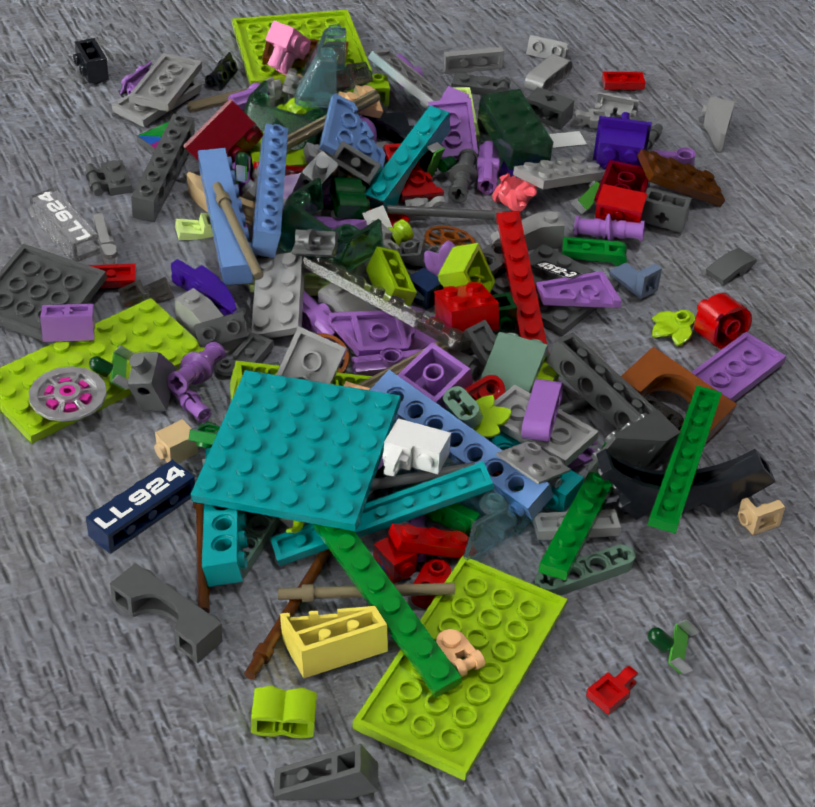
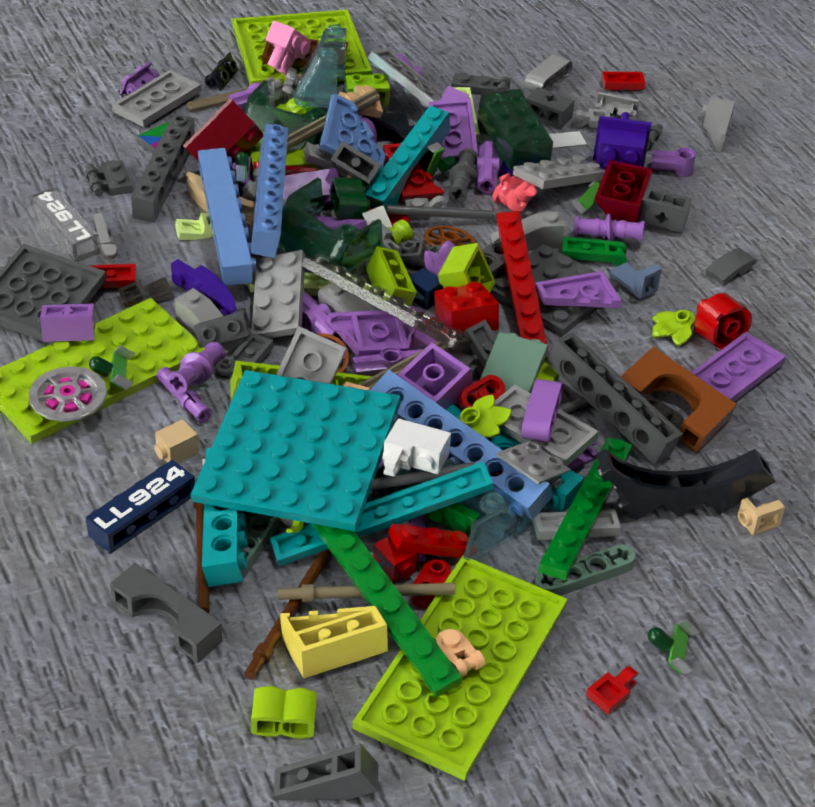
(91, 61): black brick -> none
(149, 380): dark grey torso -> none
(165, 82): light grey plate -> none
(204, 434): green plate -> none
(224, 202): dark tan bar -> none
(315, 243): dark grey hips -> none
(322, 167): dark grey torso -> none
(353, 75): clear smoke slope -> none
(467, 404): sand green beam -> none
(473, 60): light grey plate -> none
(507, 312): dark green brick -> none
(545, 47): light grey hinge -> none
(556, 269): sticker -> none
(620, 204): red panel -> none
(640, 441): dark grey slope -> none
(680, 177): reddish brown plate -> none
(684, 460): green plate -> none

